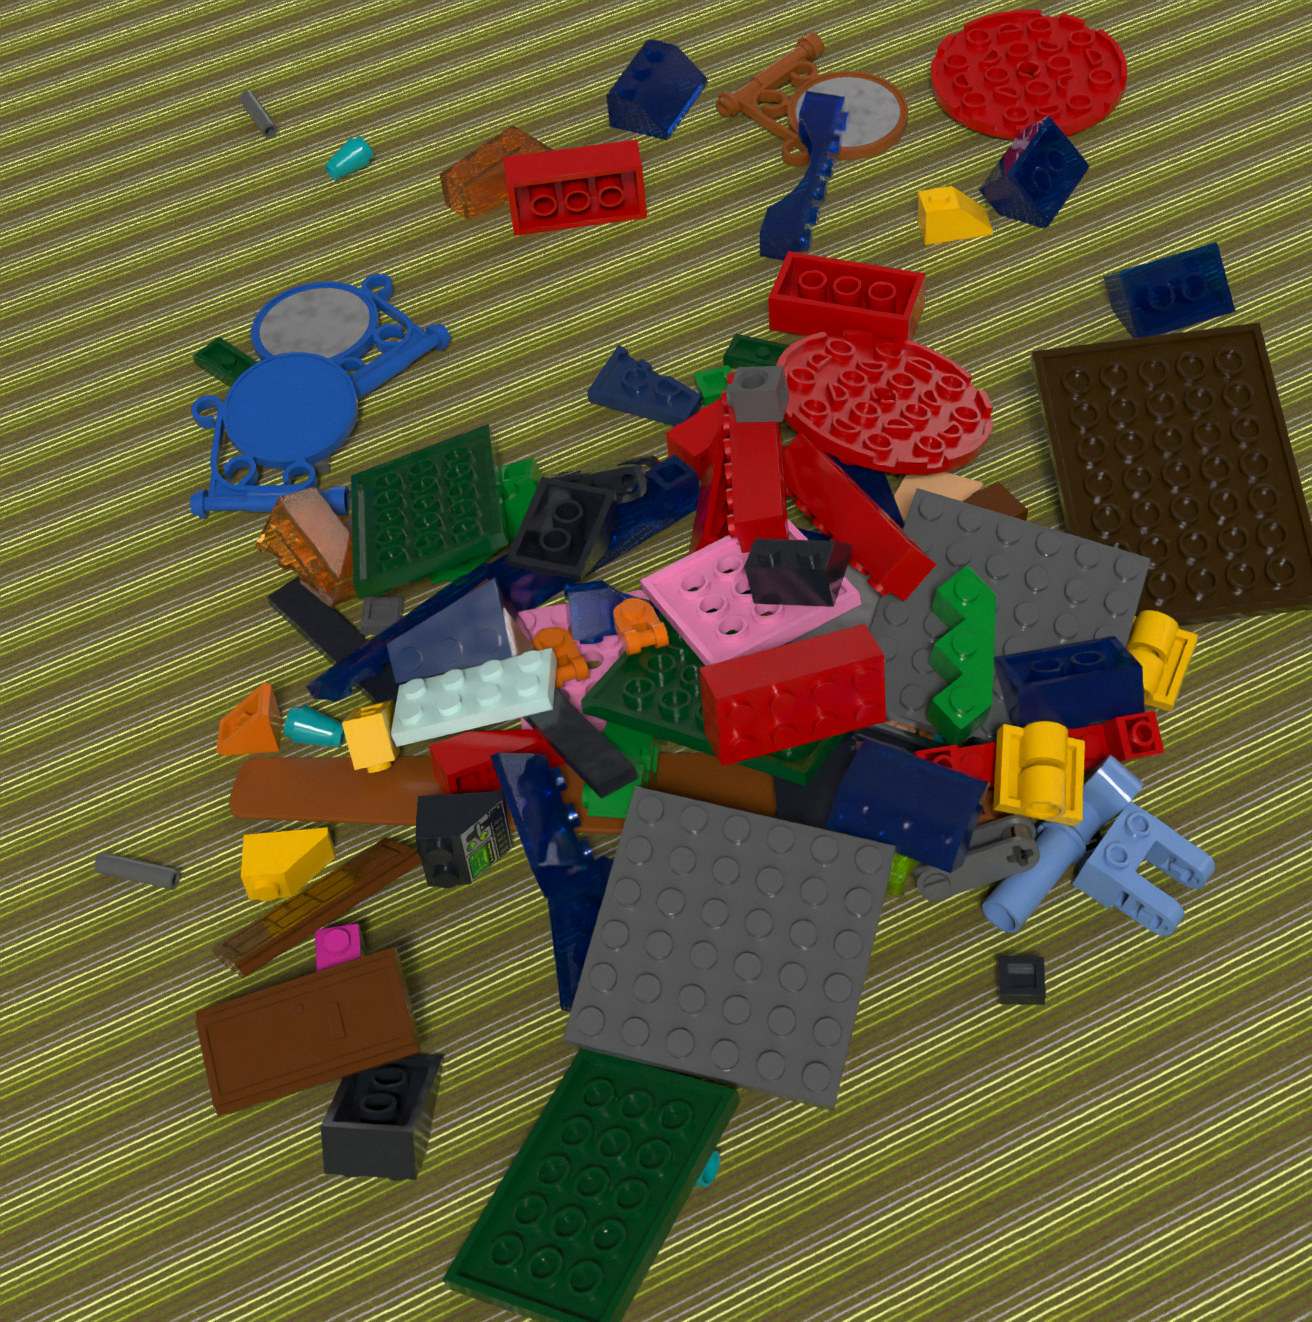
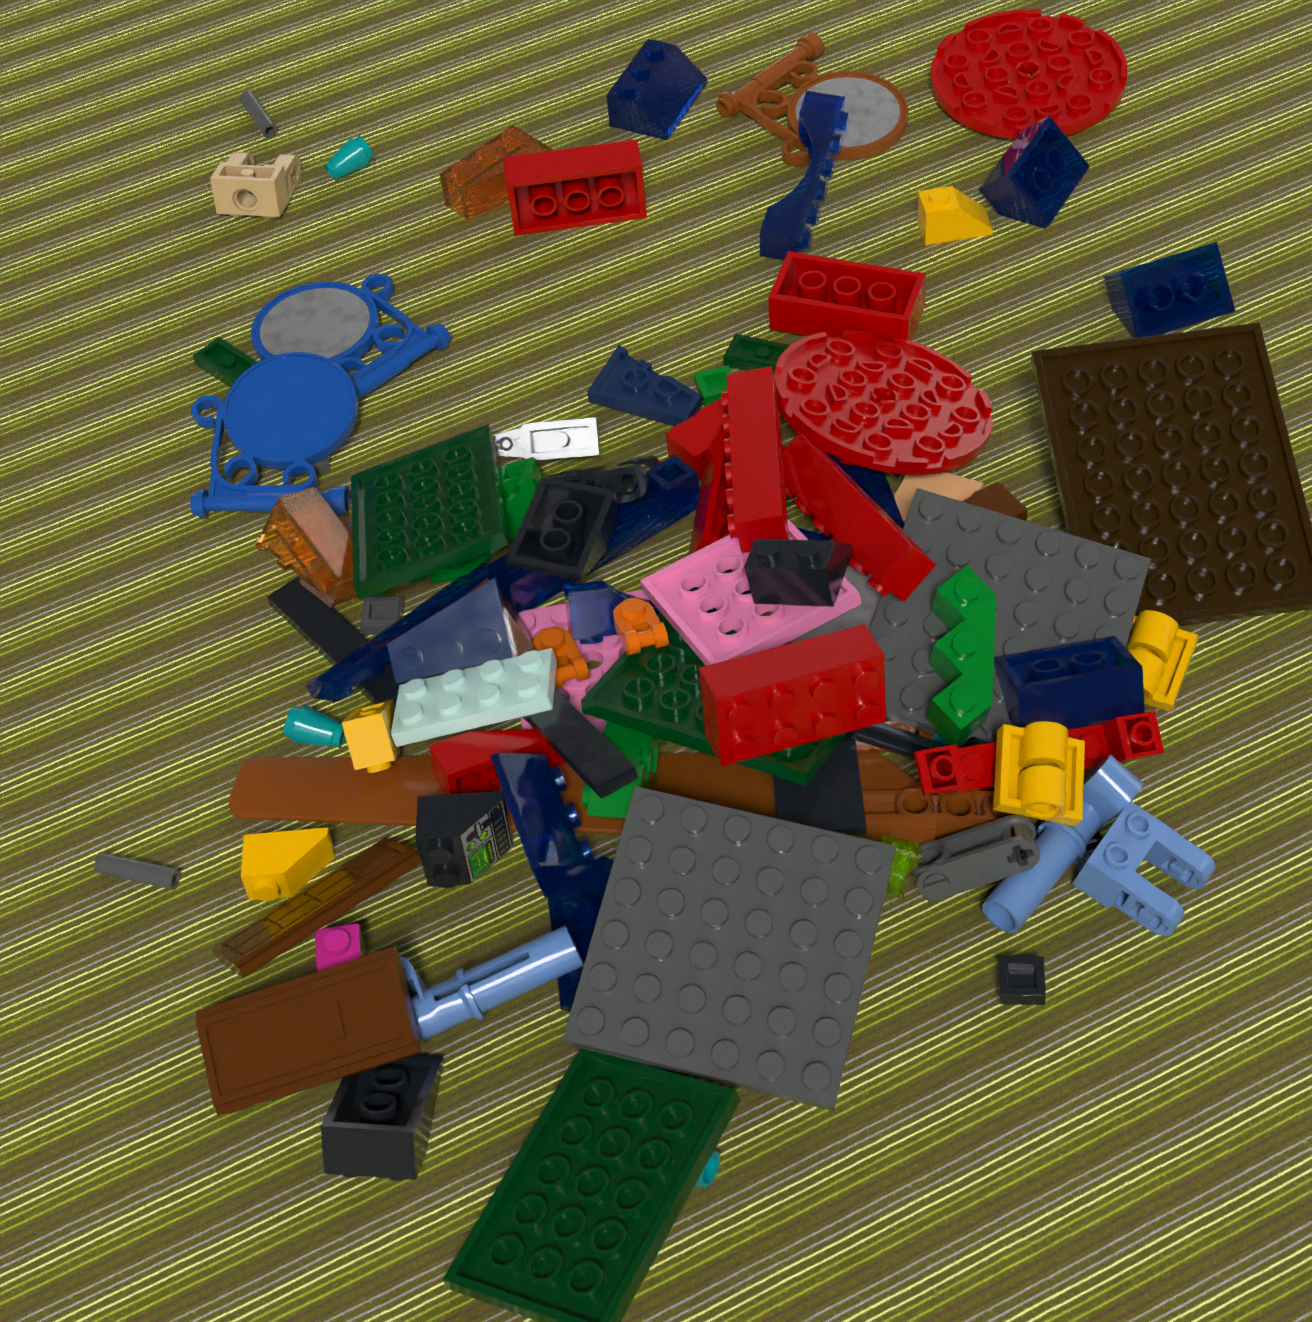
(251, 725): orange slope -> none
(270, 185): none -> tan brick
(491, 983): none -> medium blue piece
(551, 439): none -> hinge
(758, 394): dark grey brick -> none
(909, 804): clear blue slope -> none

